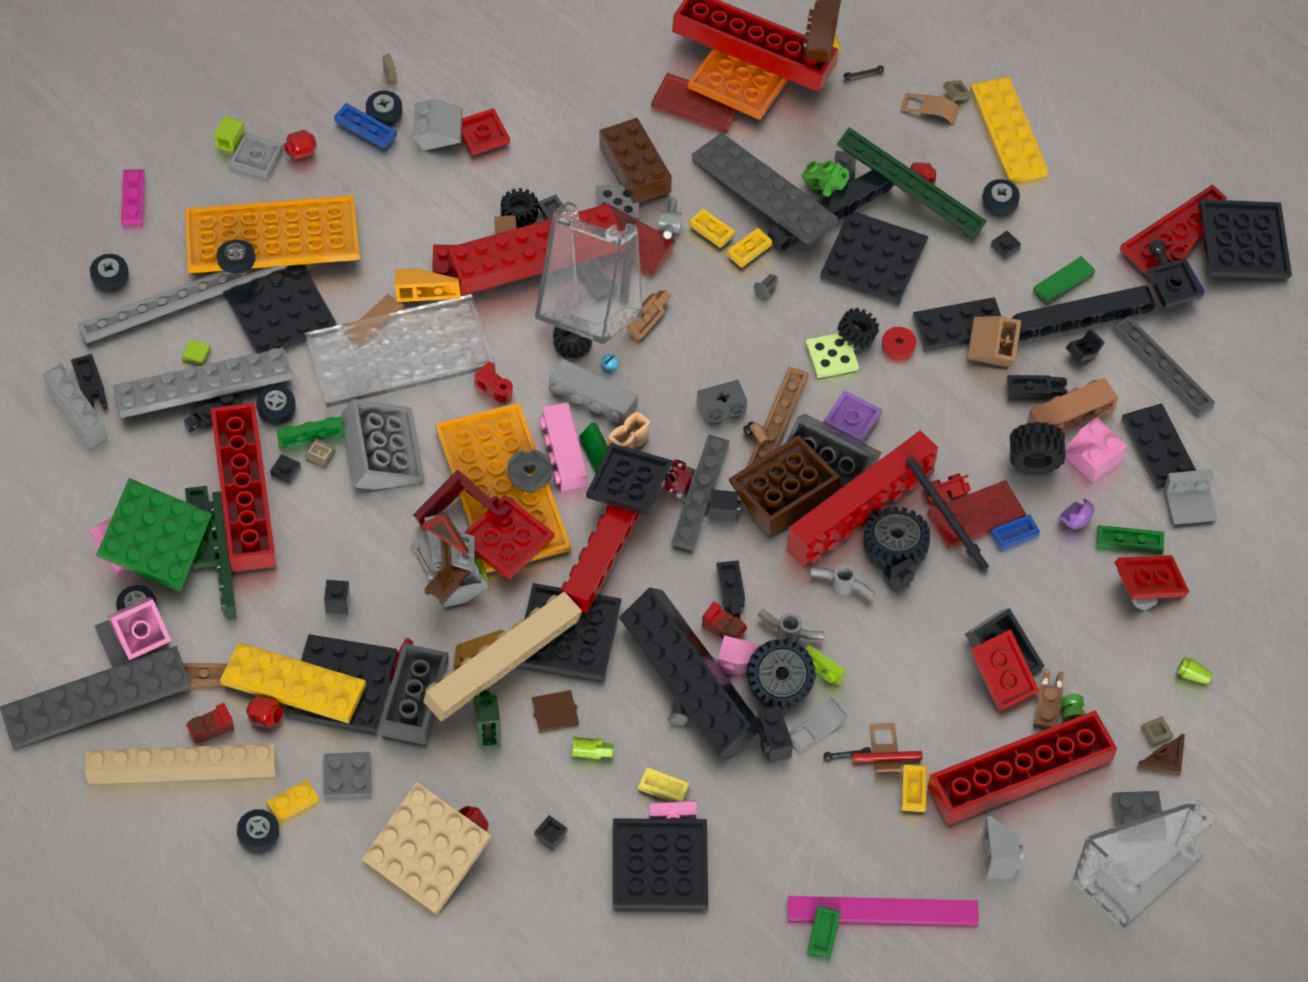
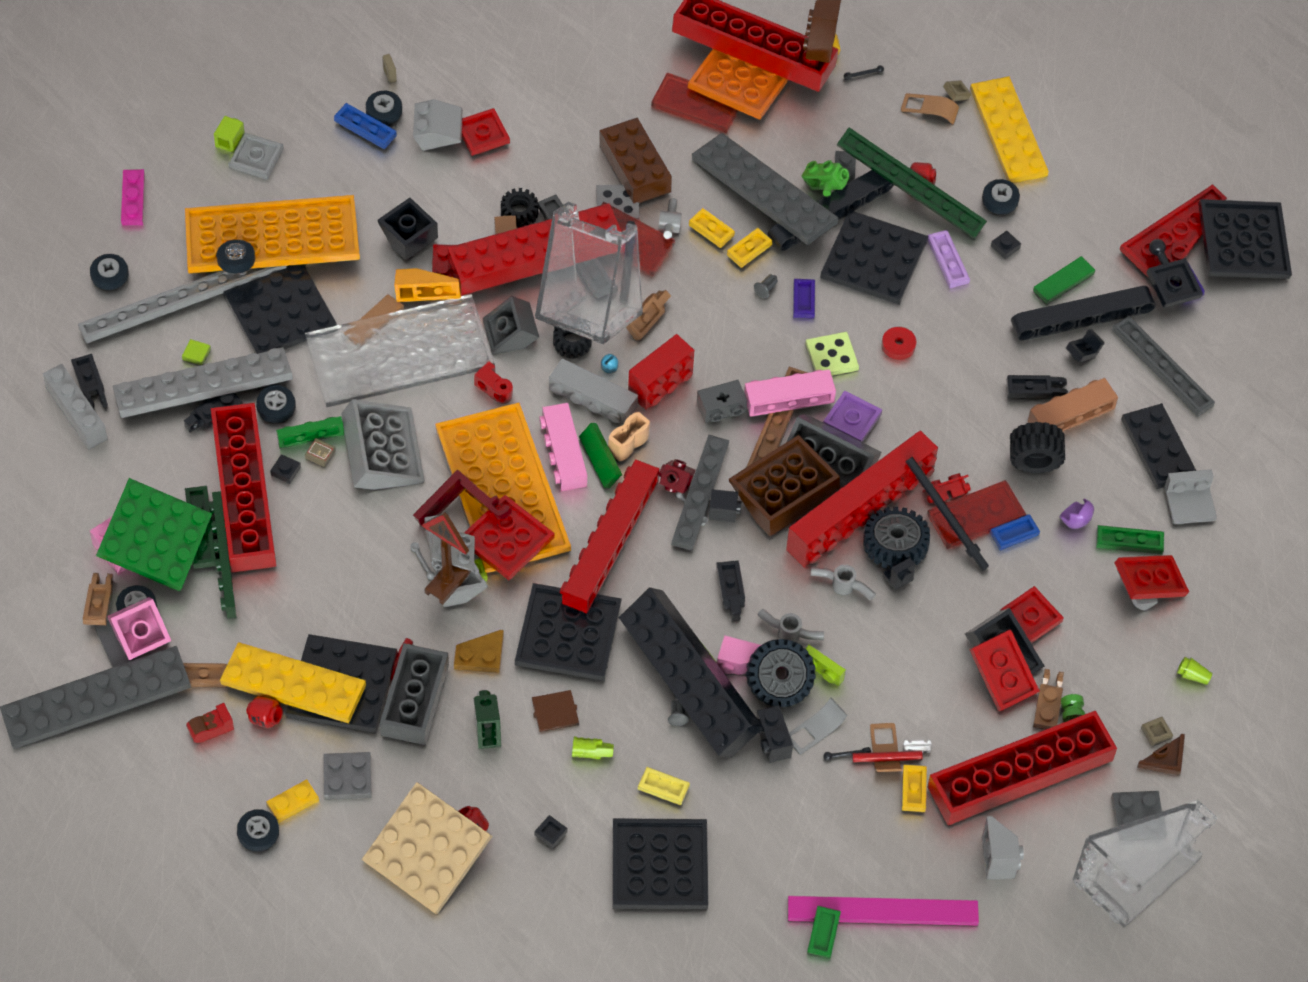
(98, 600): none -> medium nougat hinge
(180, 764): tan brick -> none
(300, 144): red head -> none
(337, 596): black brick -> none
(408, 228): none -> black slope
(501, 656): tan brick -> none
(510, 326): none -> dark grey slope
(529, 482): dark grey plate -> none
(629, 479): black plate -> none
(661, 371): none -> red brick
(673, 810): bright pink plate -> none
(722, 623): red leg -> none
(757, 430): medium nougat arm -> none
(789, 392): none -> bright pink brick
(804, 298): none -> dark purple tile
(862, 320): black tyre -> none
(917, 745): none -> white piece
(948, 259): none -> lavender tile
(952, 323): black plate -> none
(994, 340): medium nougat slope -> none
(1034, 613): none -> red plate
(1095, 450): bright pink slope -> none

